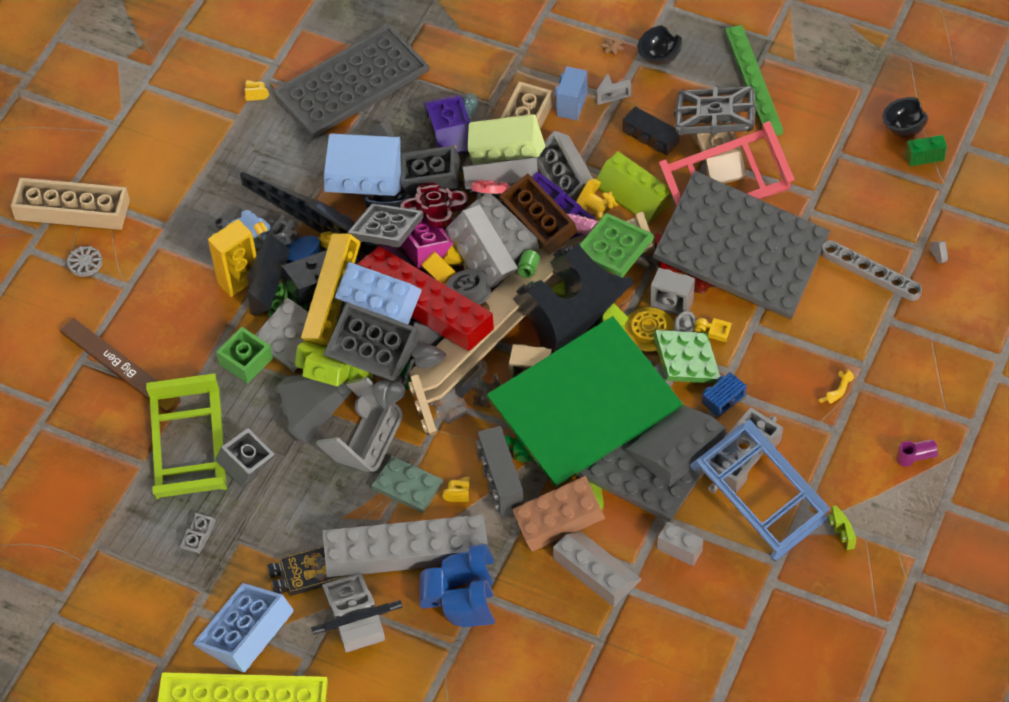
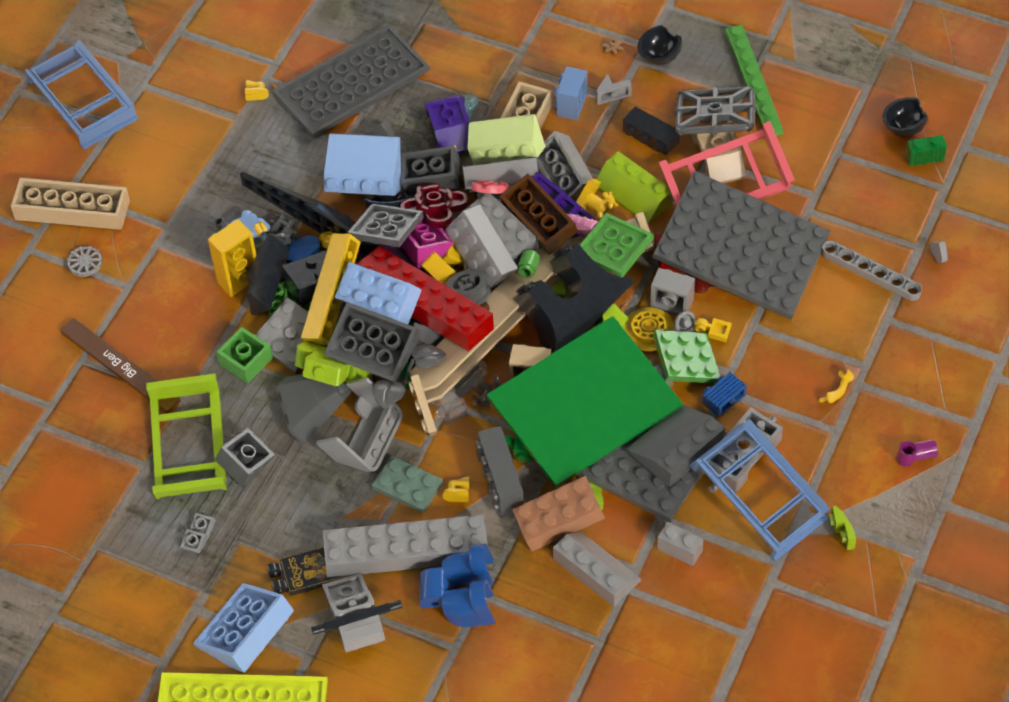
(100, 128): none -> medium blue piece

